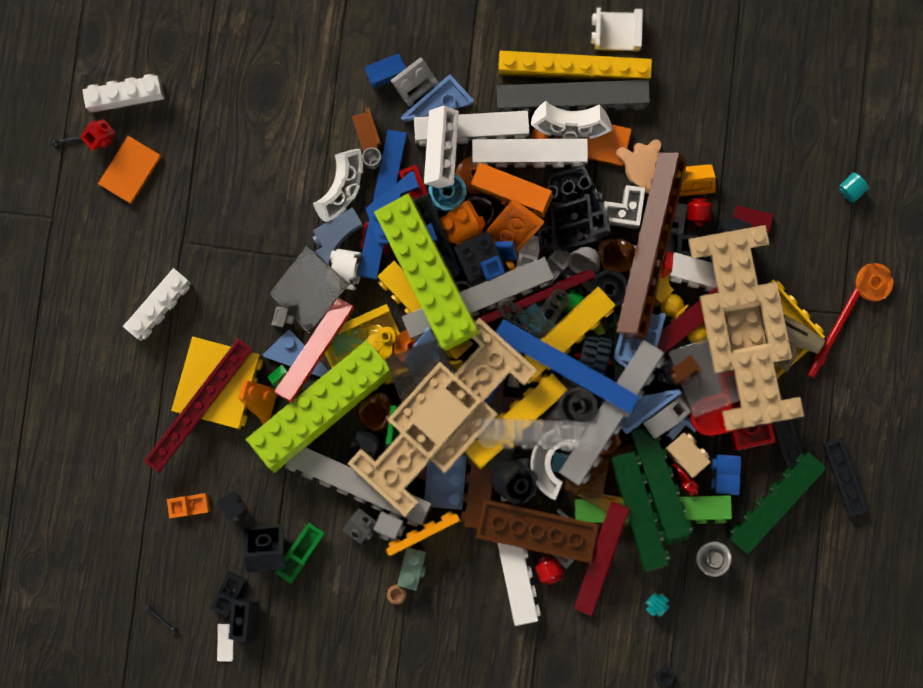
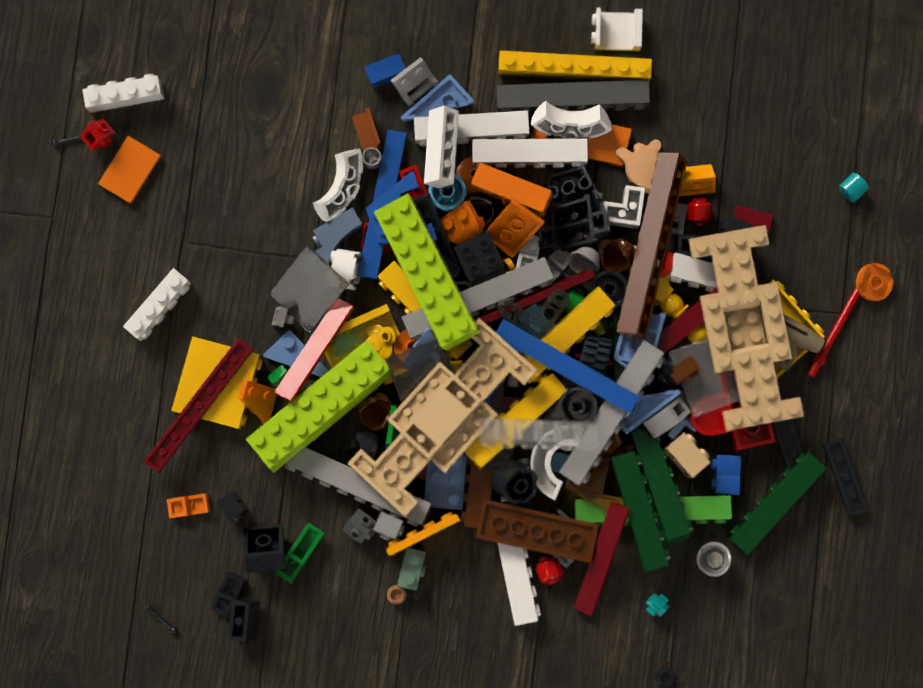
(225, 646): white sticker -> none
(492, 268): blue tile -> none
(507, 250): blue tile -> none
(688, 485): red plate -> none

